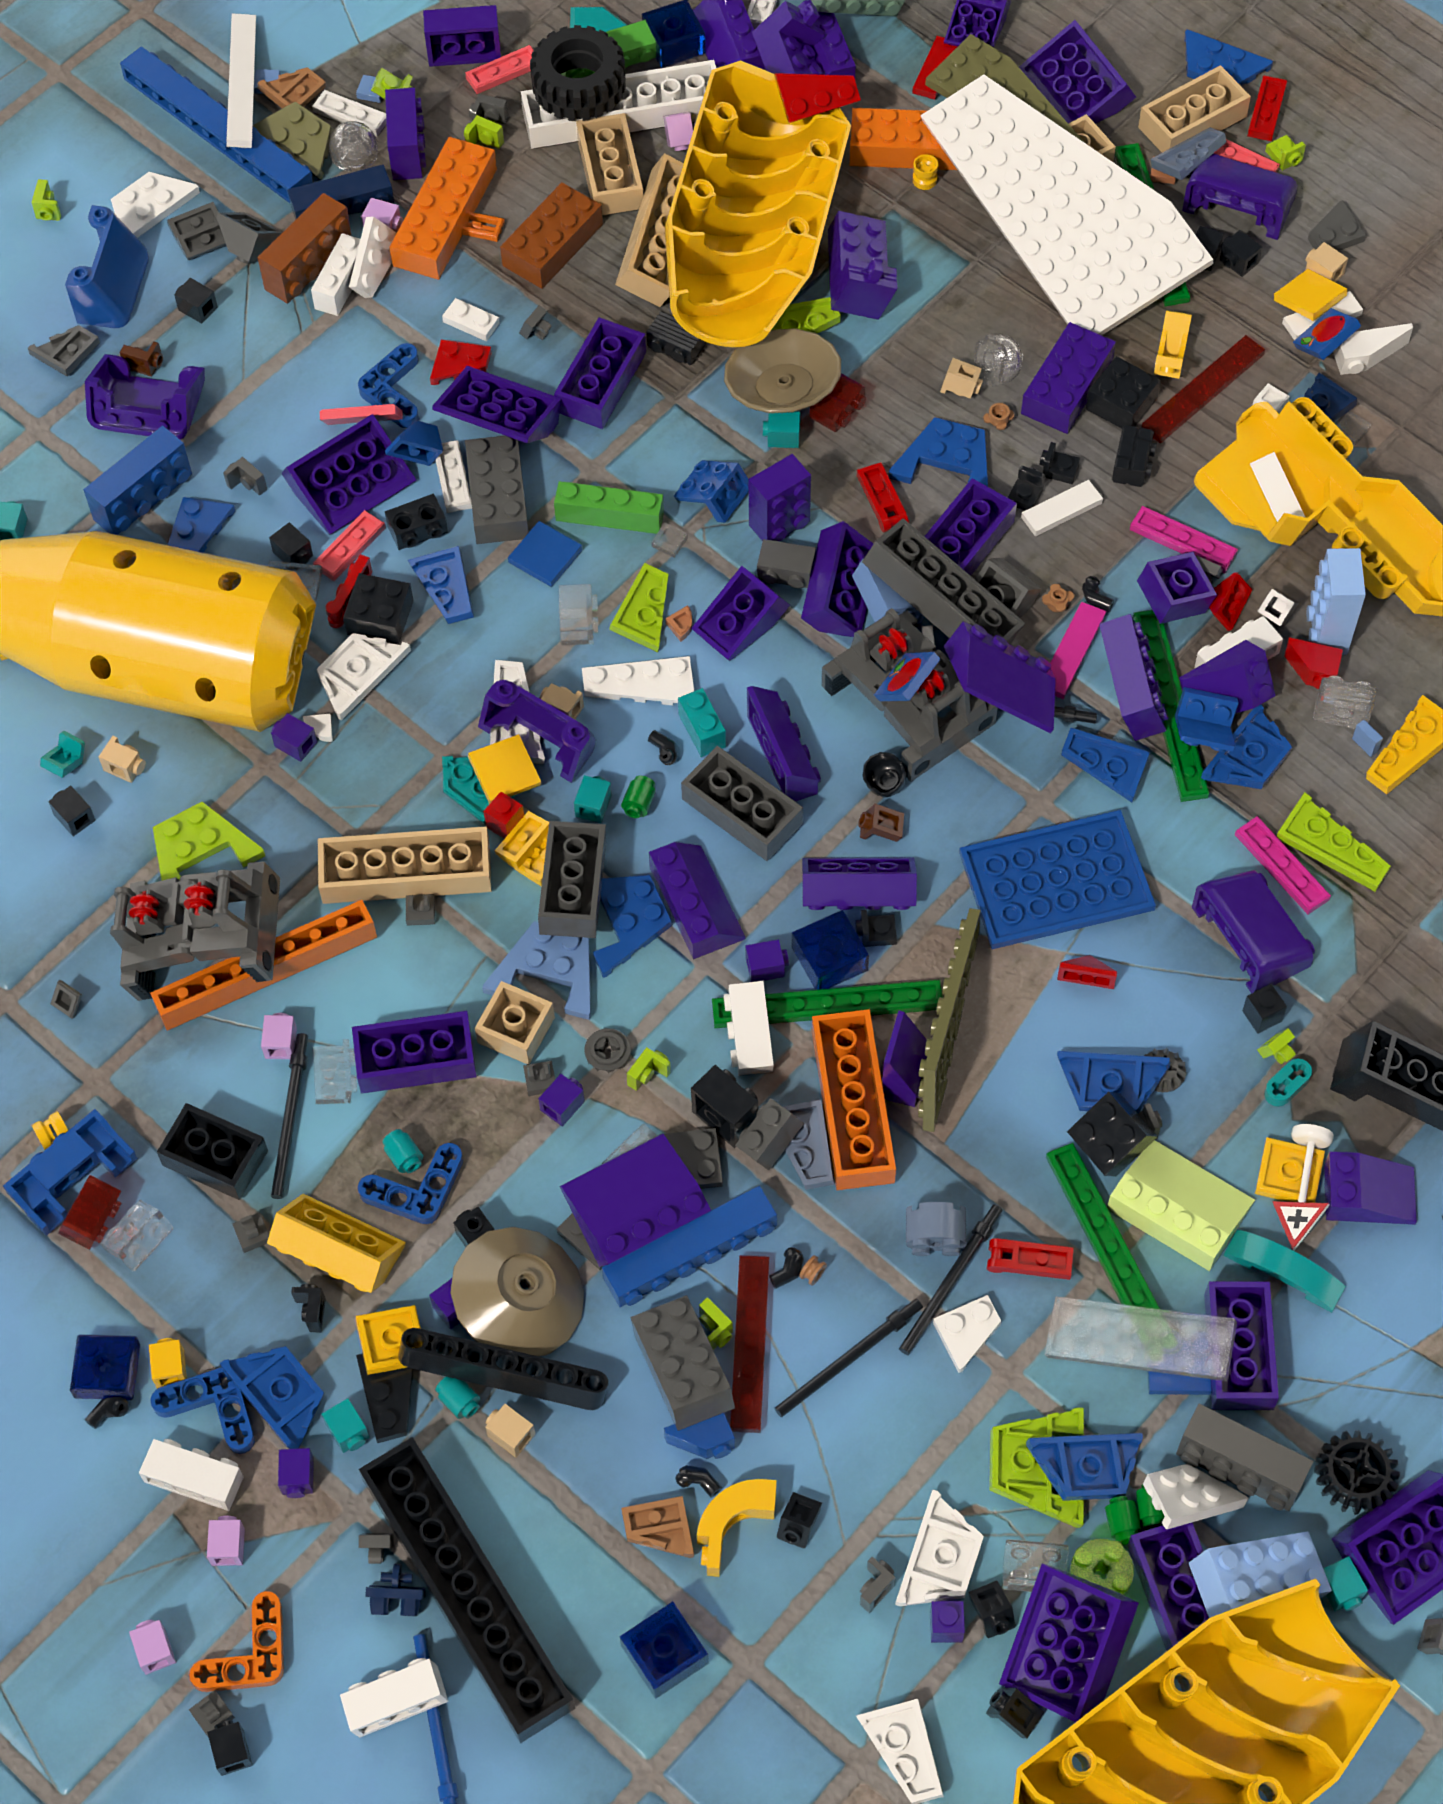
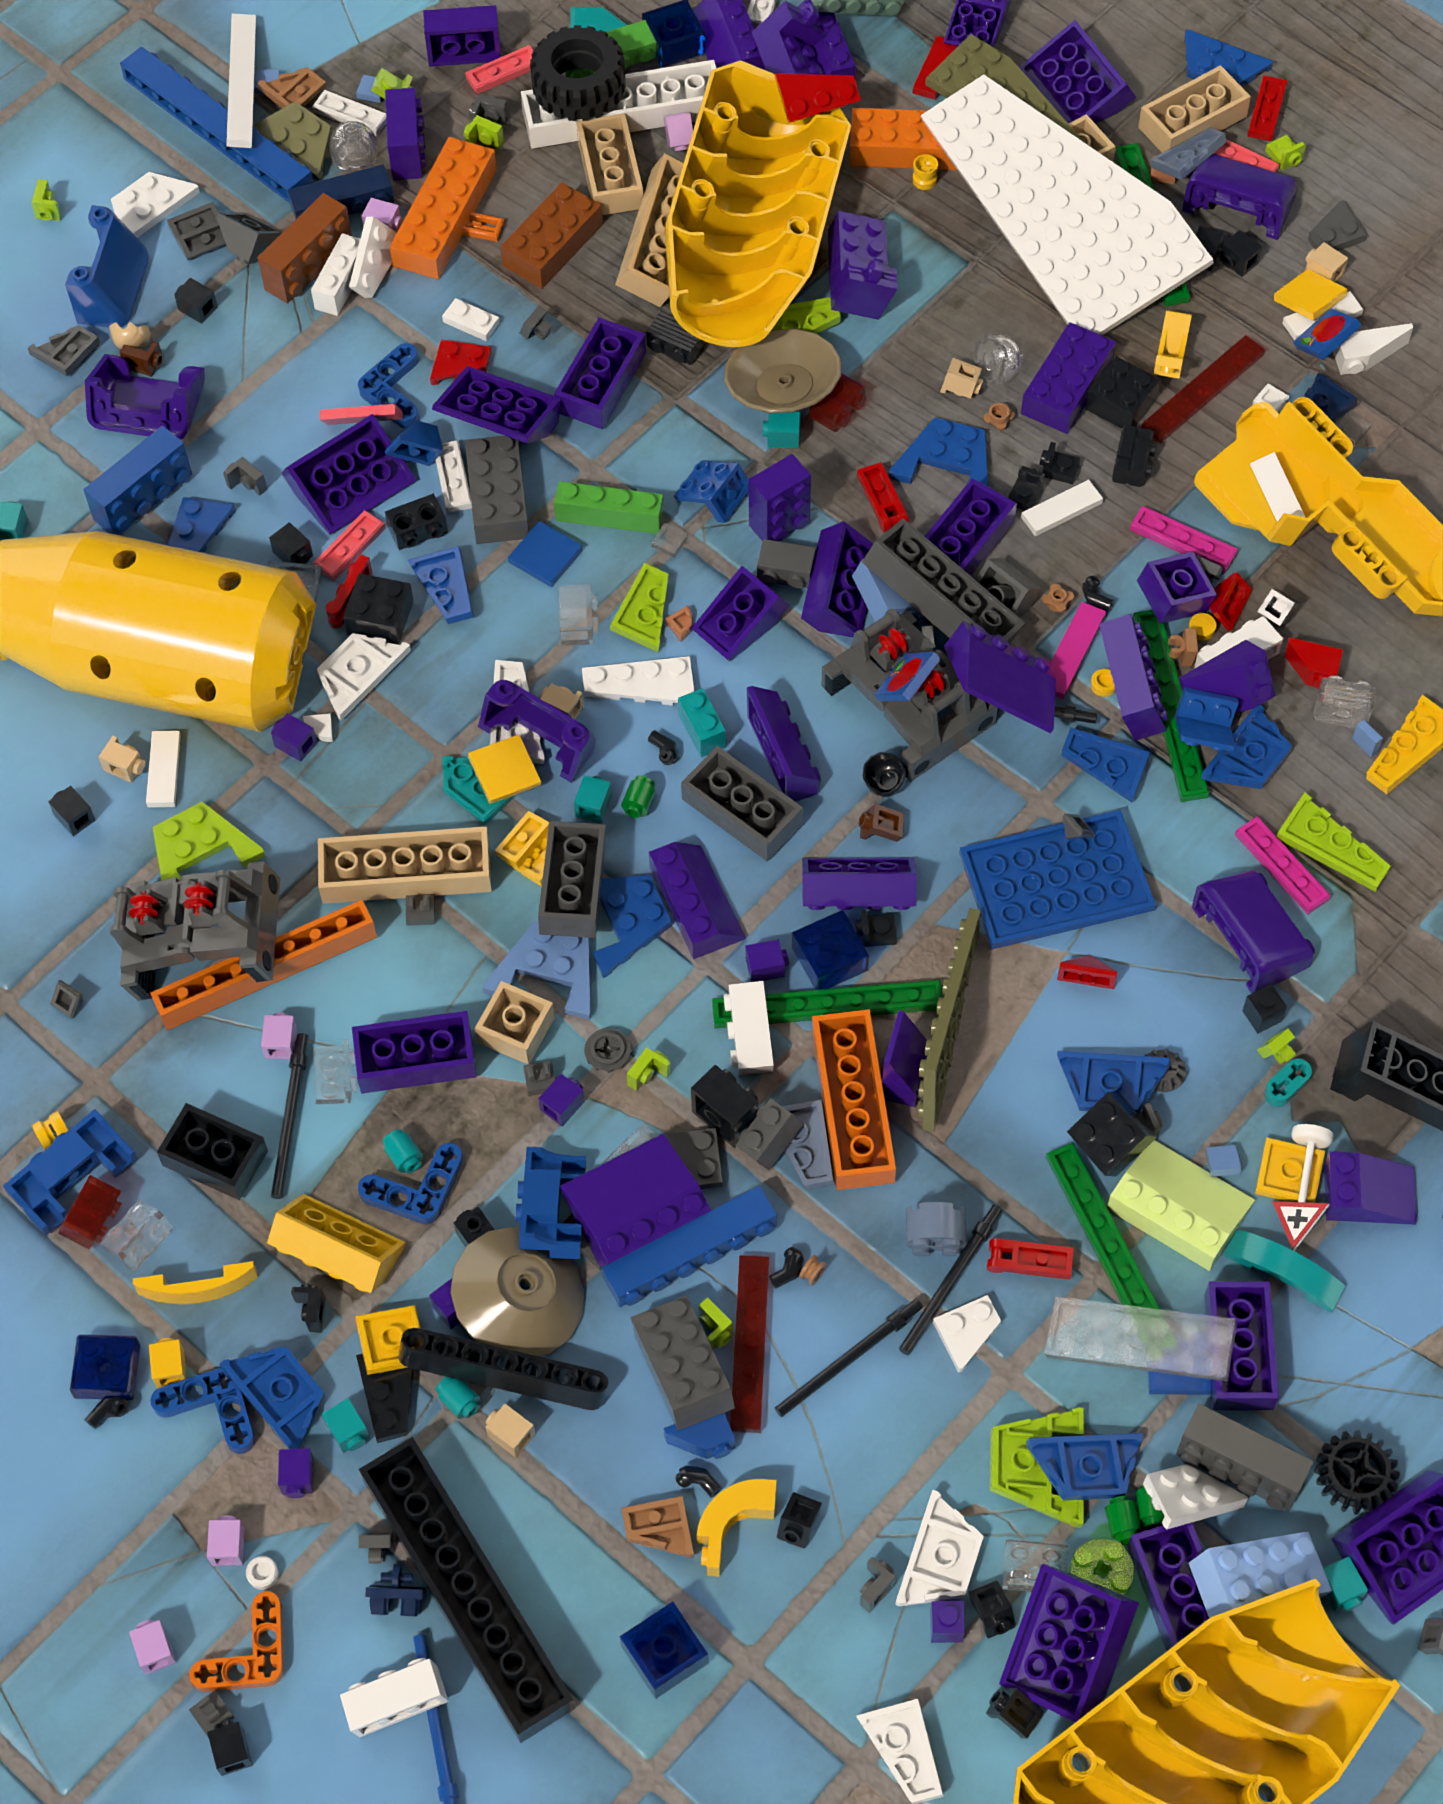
(65, 756): teal bracket -> none
(130, 336): none -> tan hair
(163, 769): none -> white tile
(191, 1473): white brick -> none
(235, 1278): none -> yellow slope
(251, 1232): dark grey tile -> none
(262, 1572): none -> white tile
(503, 814): red brick -> none
(541, 1203): none -> blue bracket
(1076, 827): none -> dark grey slope
(1102, 683): none -> yellow tile
(1186, 645): none -> medium nougat tile
(1204, 625): none -> yellow tile
(1223, 1160): none -> medium blue tile
(1337, 598): light blue brick -> none

